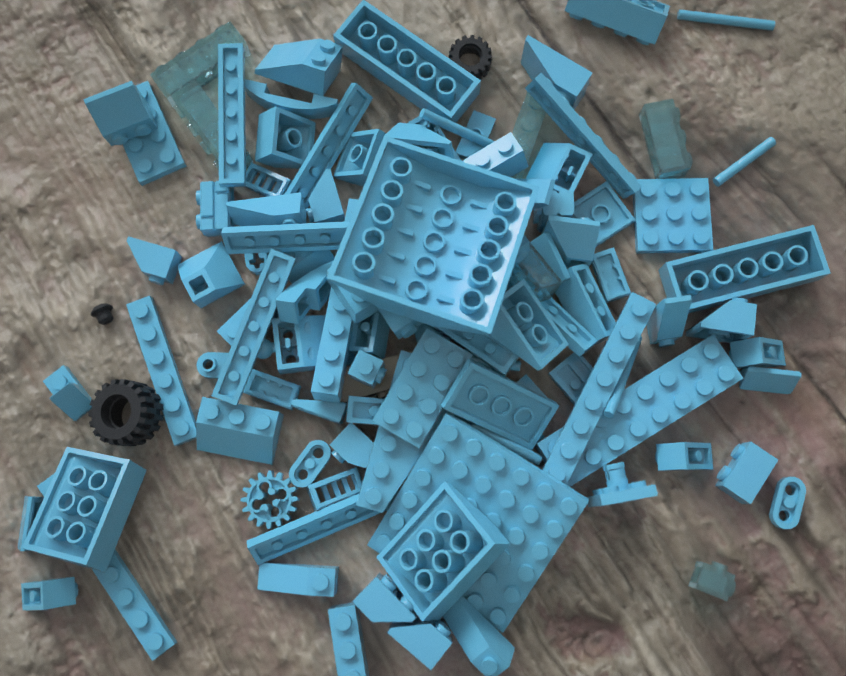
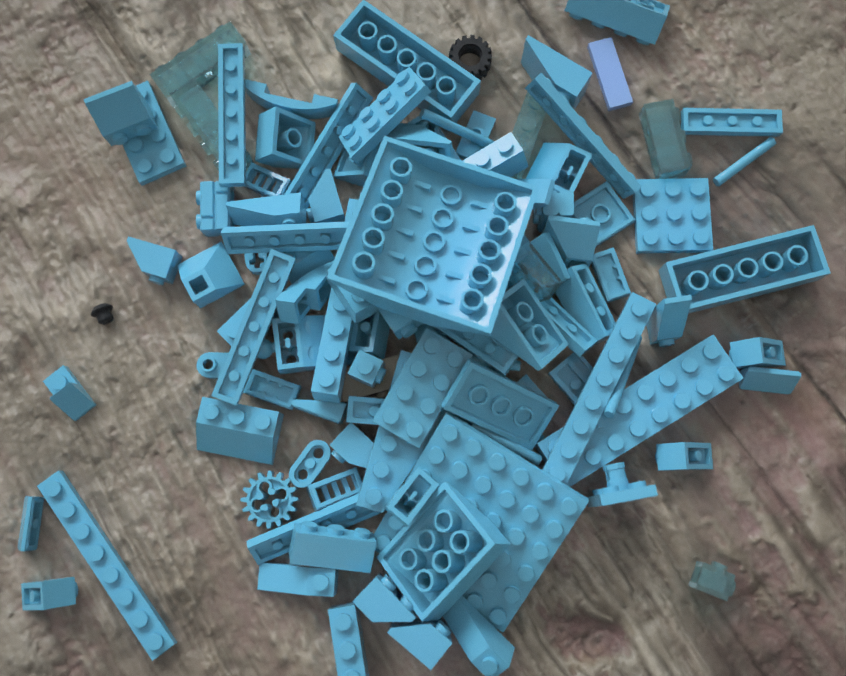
(85, 508): medium azure slope -> none
(108, 408): black tyre -> none
(163, 370): medium azure plate -> none
(303, 64): medium azure slope -> none
(332, 547): none -> medium azure brick
(383, 114): none -> medium azure plate
(411, 496): none -> medium azure slope
(609, 74): none -> light blue tile
(726, 20): medium azure bar -> none
(728, 323): medium azure slope -> none
(732, 122): none -> medium azure plate
(745, 472): medium azure brick -> none
(790, 504): medium azure plate -> none

